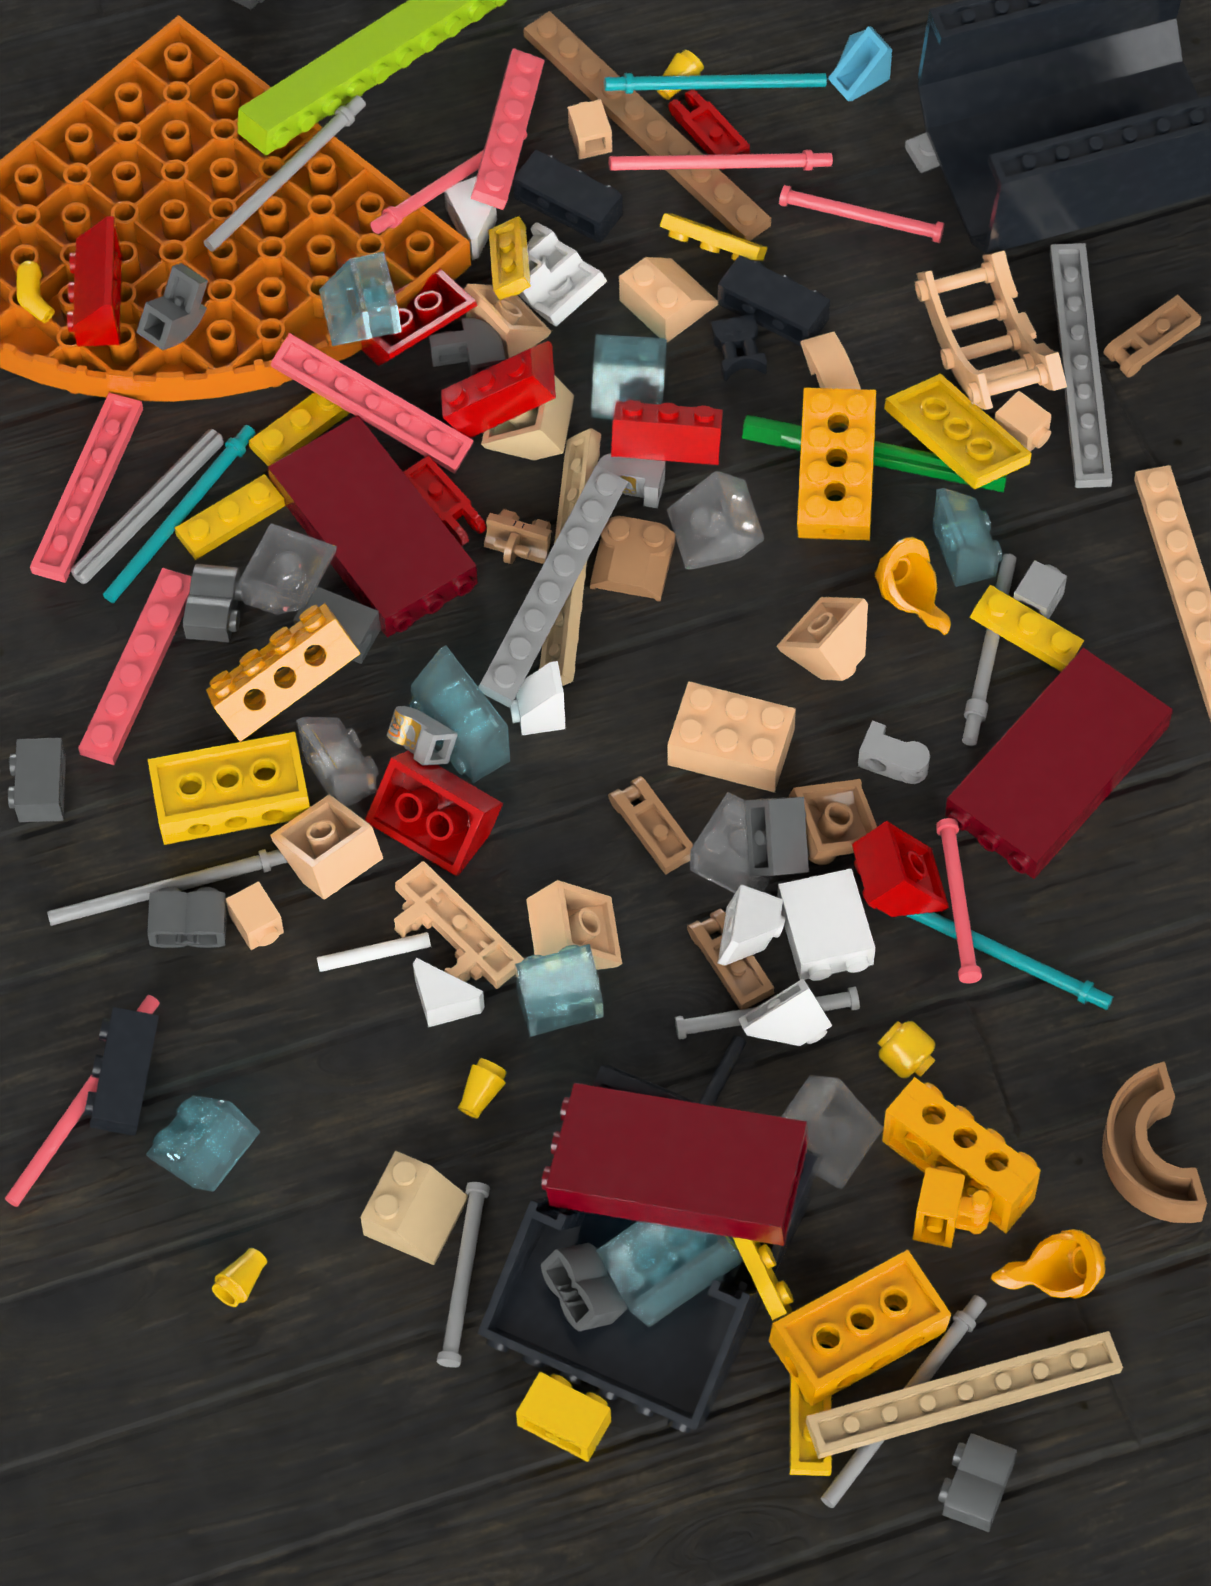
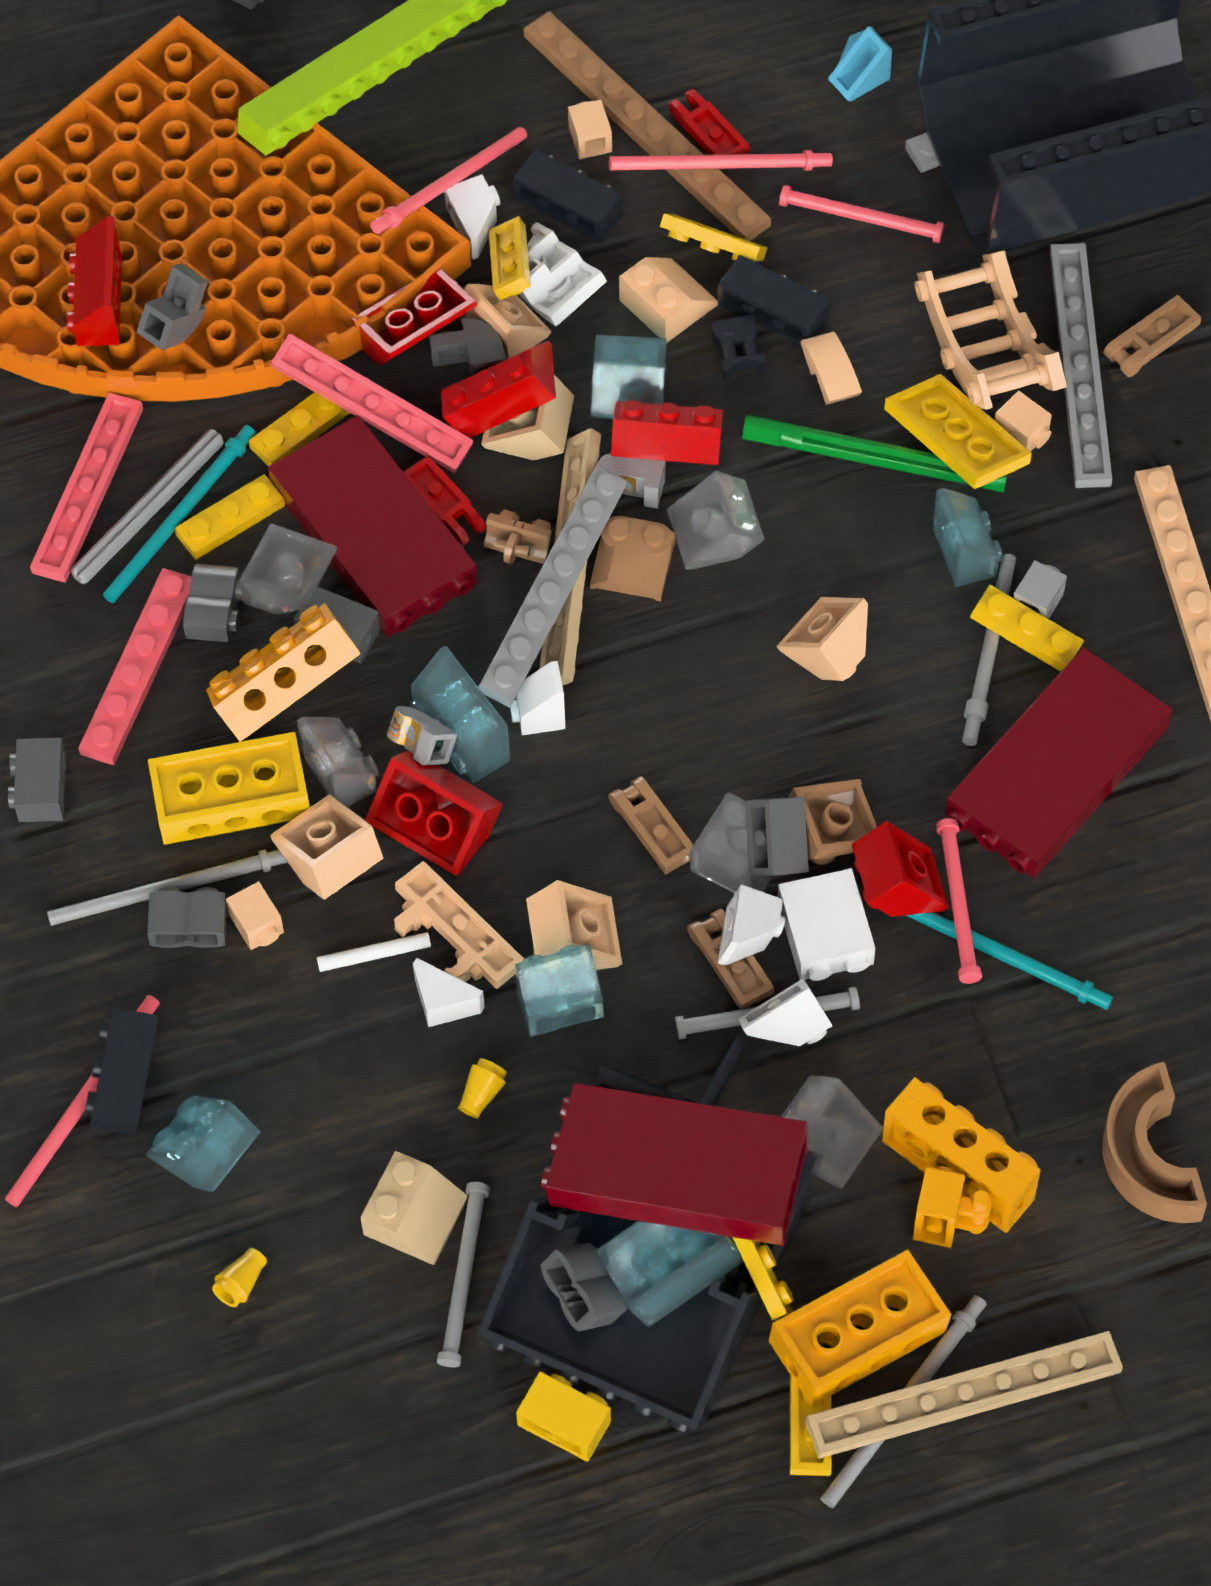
(29, 293): yellow arm -> none
(343, 117): light grey bar -> none
(360, 300): clear light blue slope -> none
(507, 129): coral plate -> none
(629, 83): teal bar -> none
(681, 65): yellow cone -> none
(731, 736): light nougat brick -> none
(820, 446): light orange brick -> none
(893, 757): light grey leg -> none
(907, 1049): yellow head -> none
(911, 582): light orange piece -> none
(978, 1482): dark grey brick -> none
(1060, 1266): light orange piece -> none

